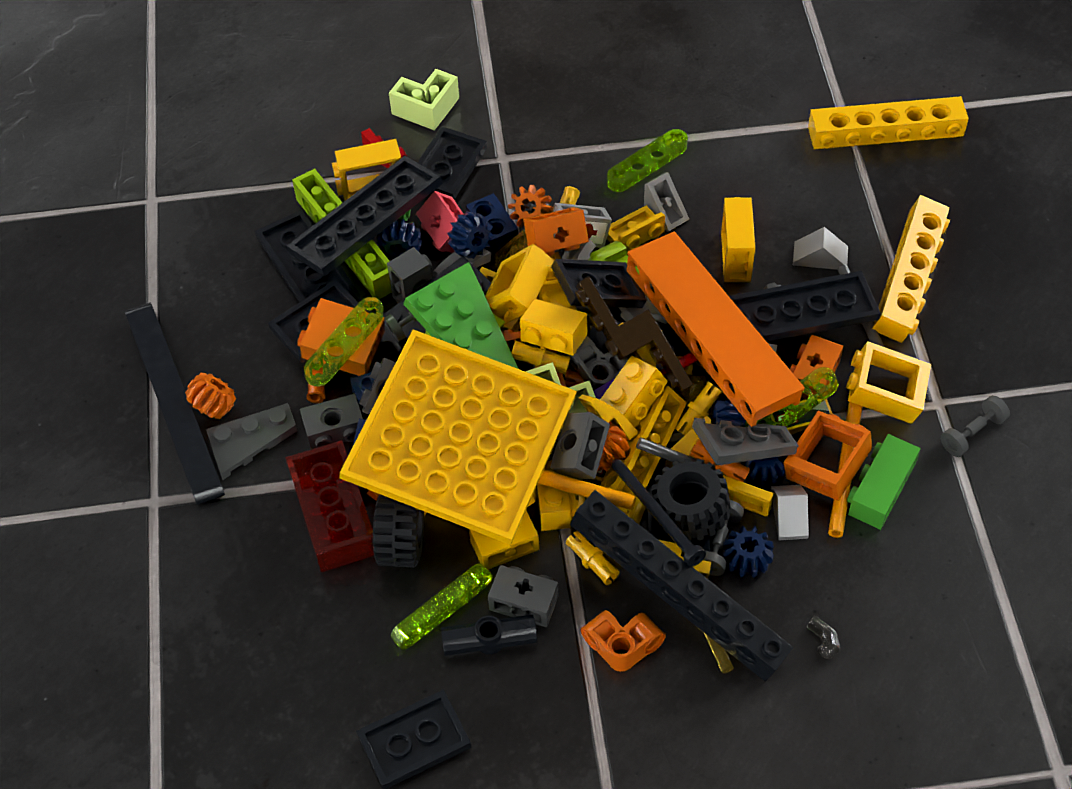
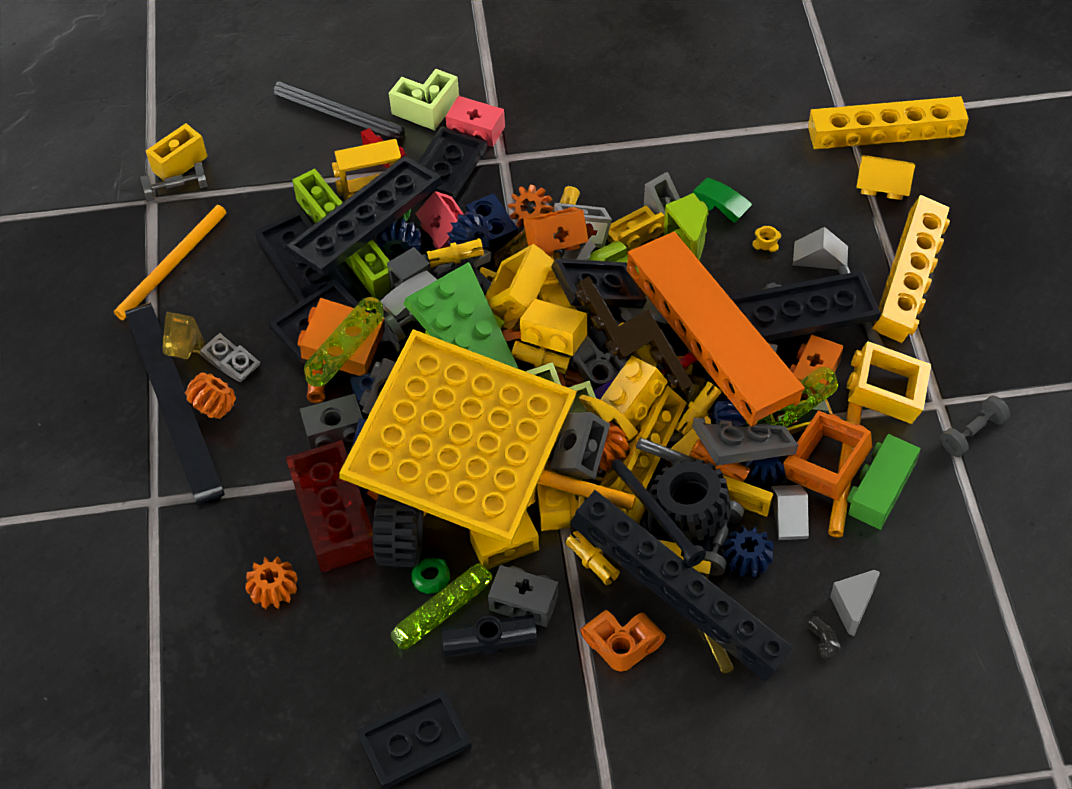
(170, 261): none -> light orange piece
(173, 181): none -> dark grey wheel
(176, 152): none -> yellow brick
(181, 336): none -> clear yellow slope
(228, 358): none -> light grey slope
(245, 437): dark grey wing -> none
(283, 584): none -> orange gear
(339, 110): none -> black axle
(395, 299): none -> light grey slope
(434, 585): none -> green piece
(455, 253): none -> yellow pin
(476, 119): none -> coral brick
(645, 158): clear neon green beam -> none
(688, 219): none -> lime slope
(723, 197): none -> green slope
(737, 239): yellow window -> none
(767, 238): none -> yellow plate
(852, 597): none -> light grey slope
(885, 176): none -> yellow slope

